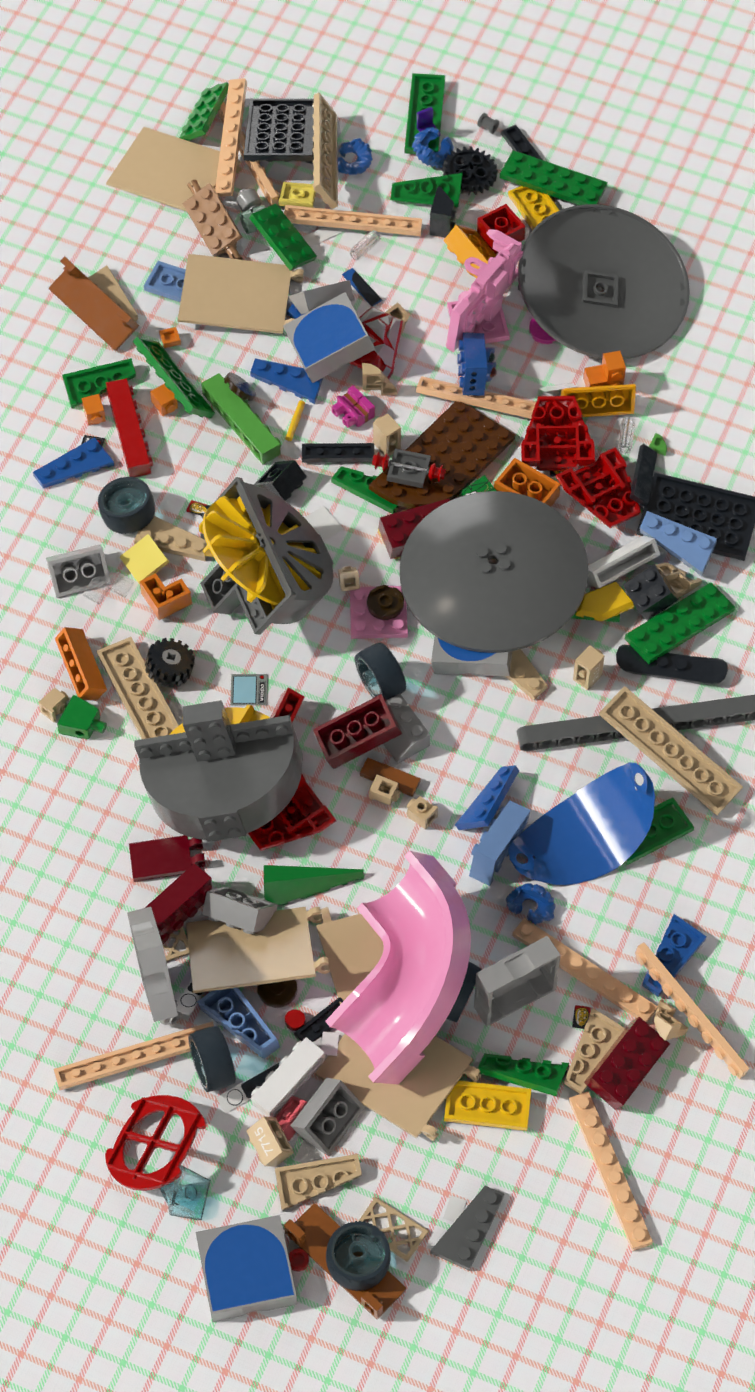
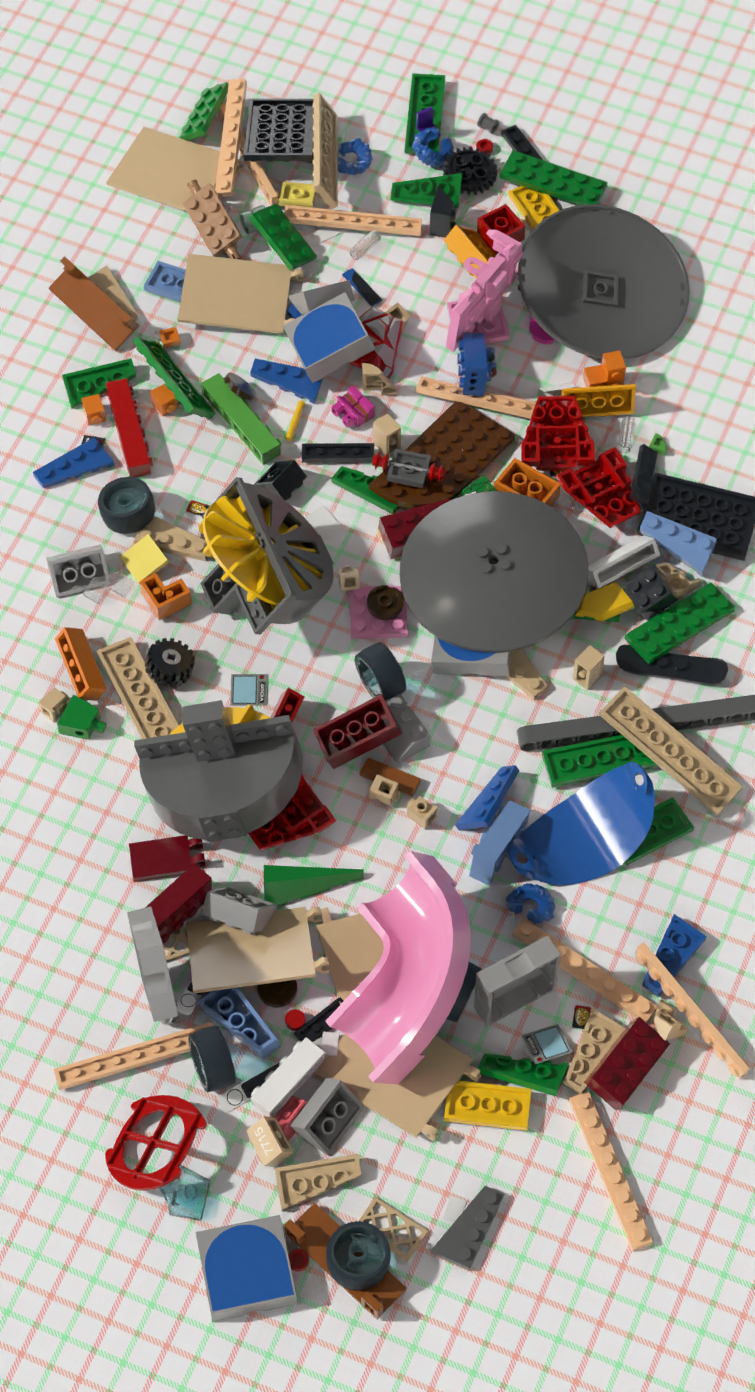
(248, 199): light grey head -> none
(485, 144): none -> red tile
(547, 1043): none -> sticker
(591, 760): none -> green plate

